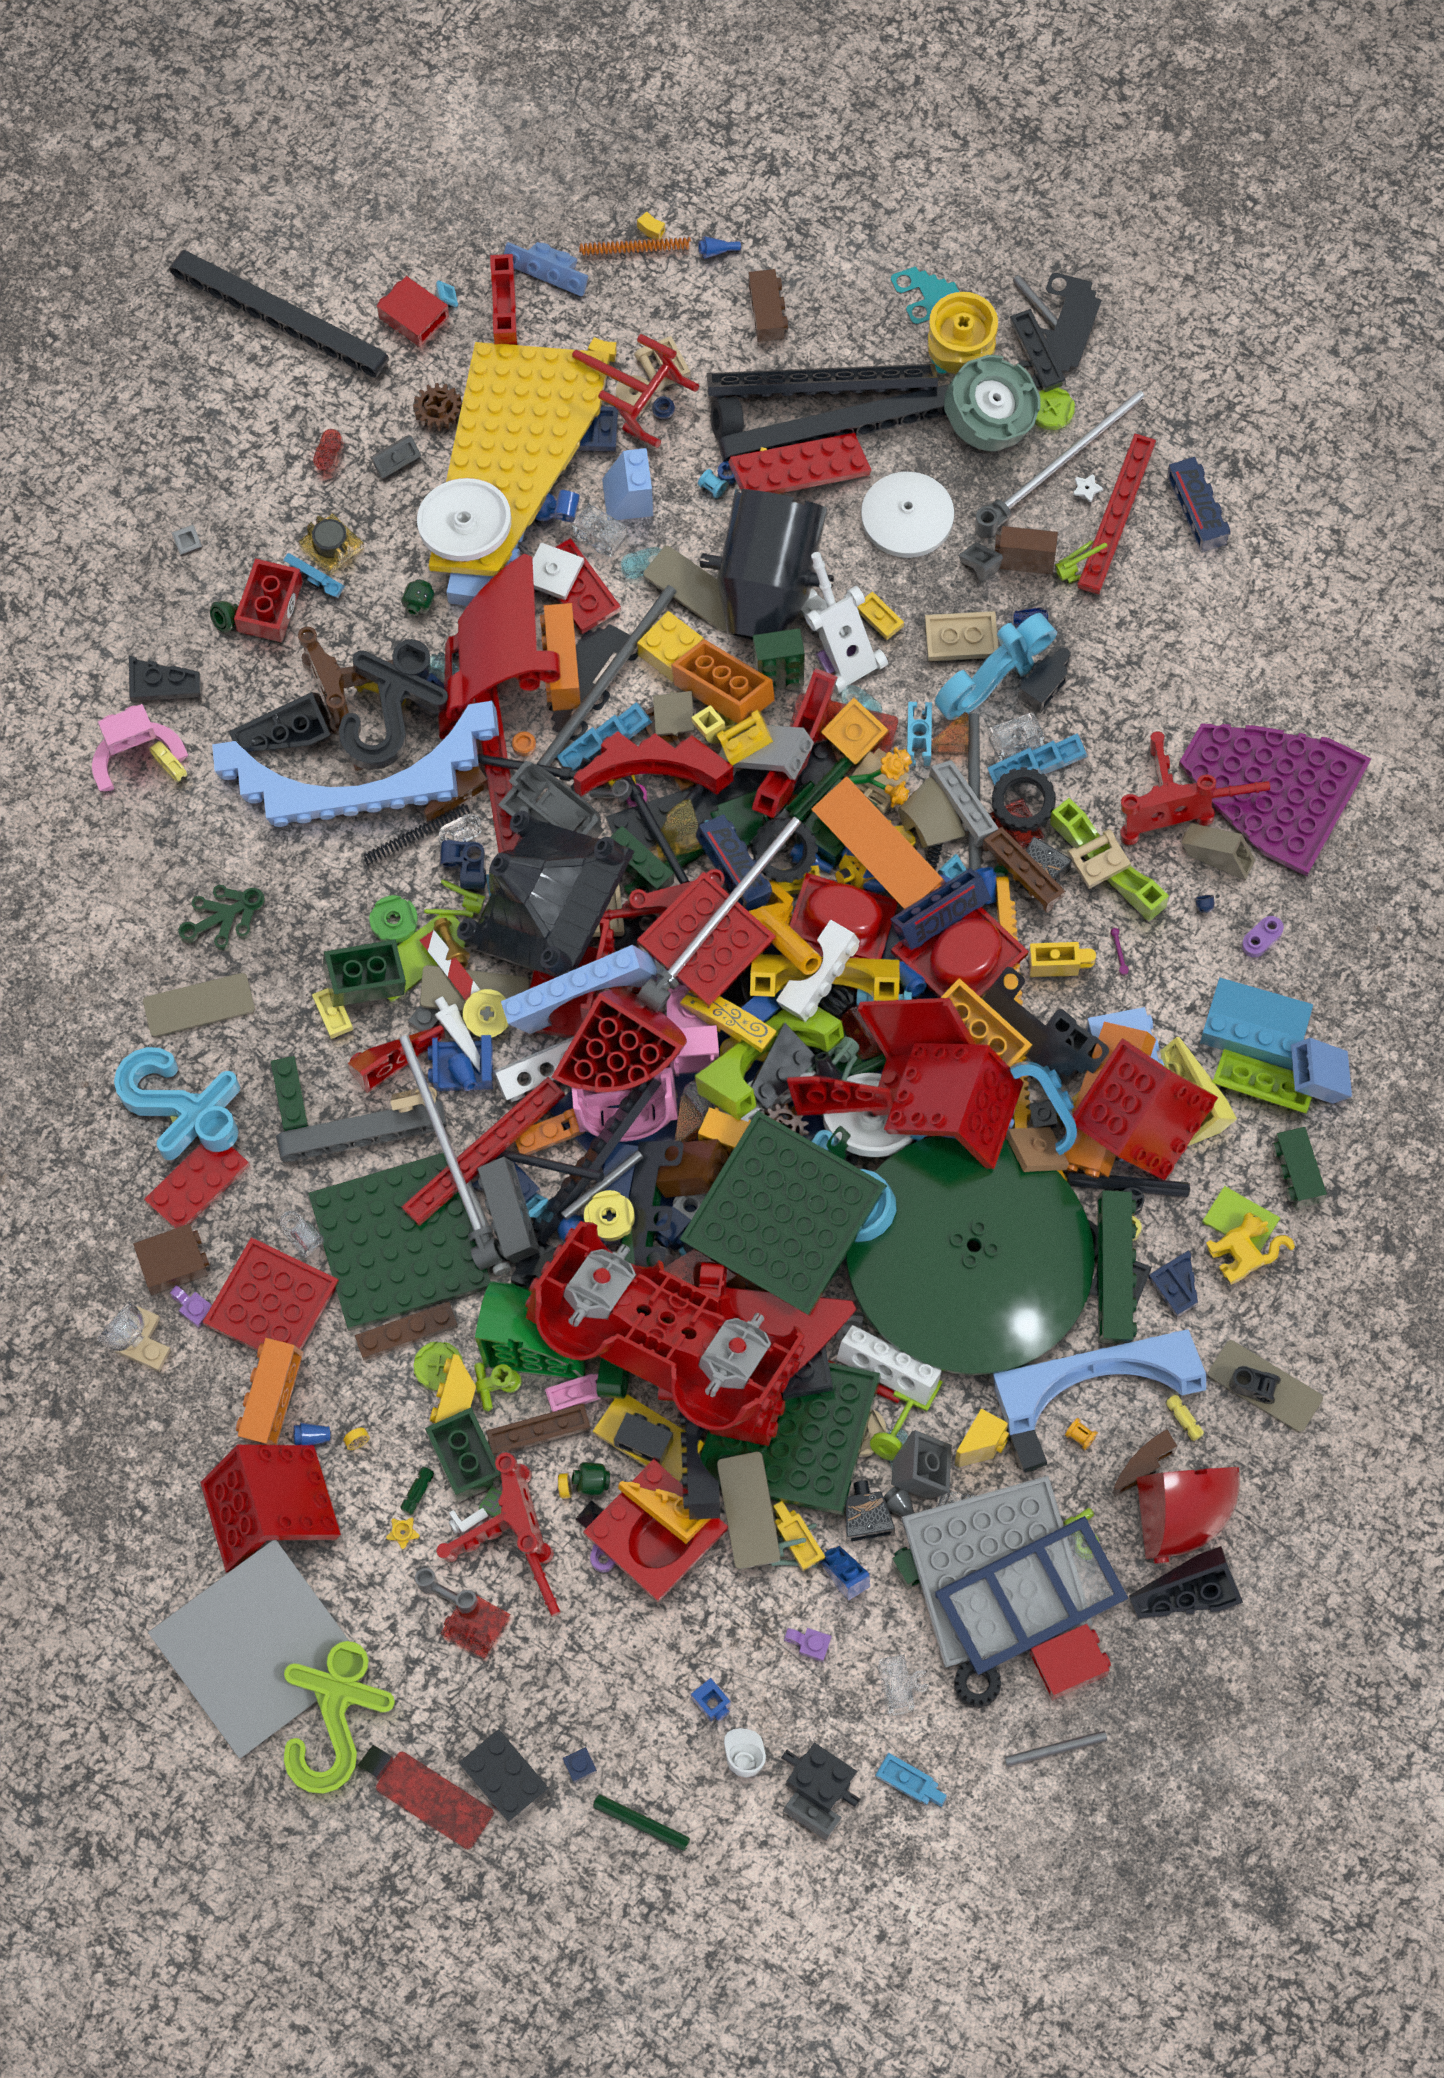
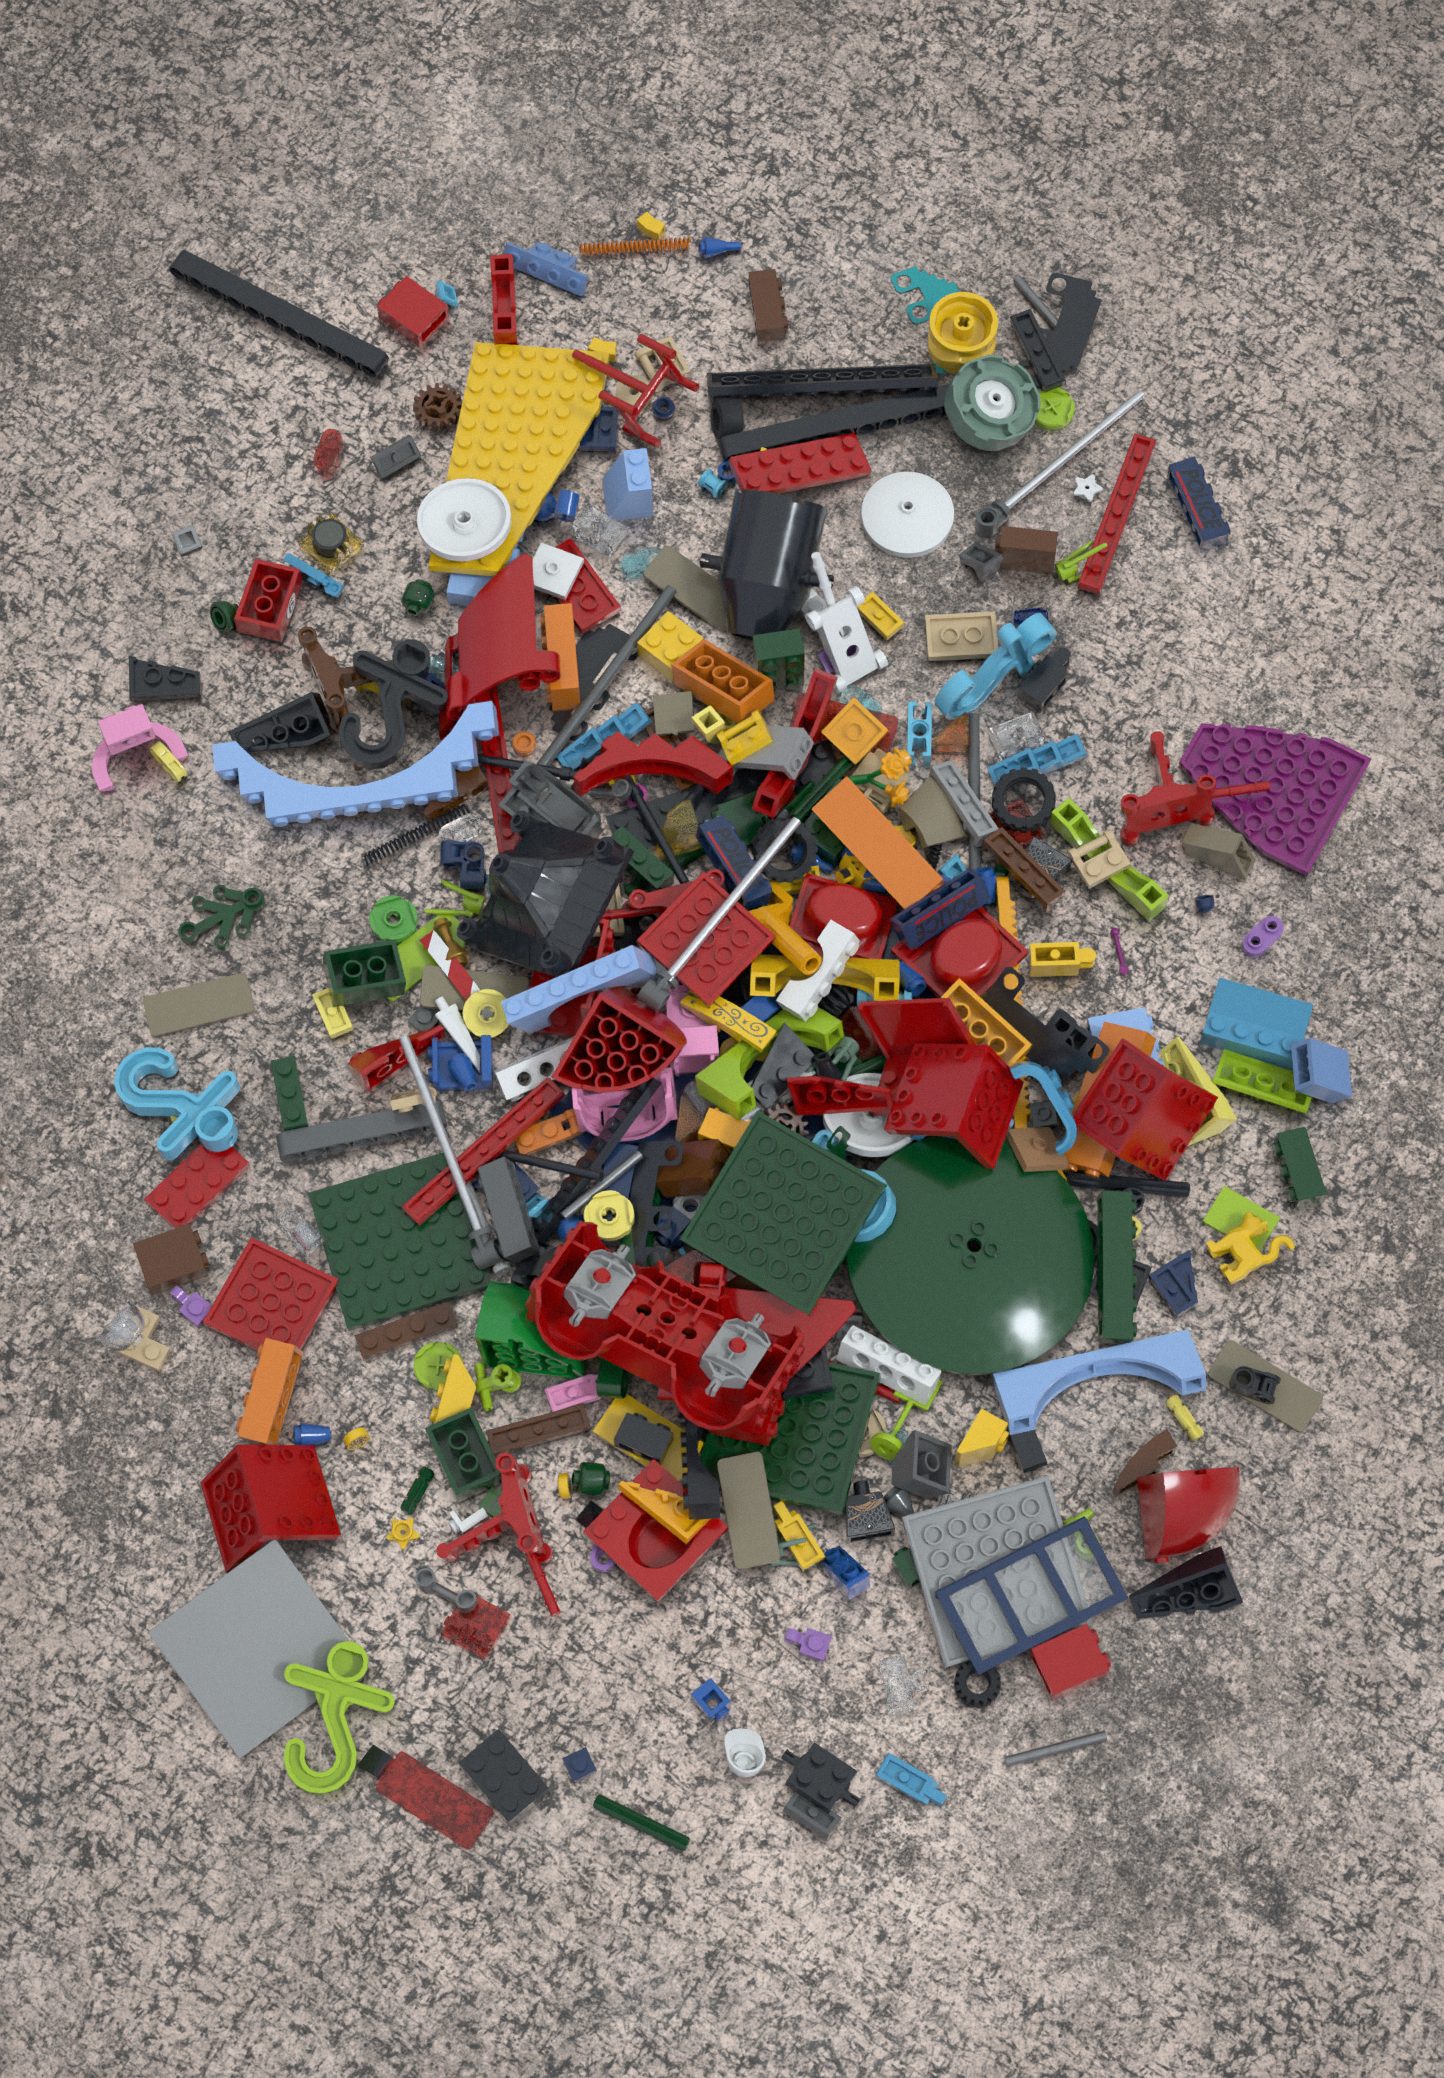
(1081, 1434): light orange bush -> none

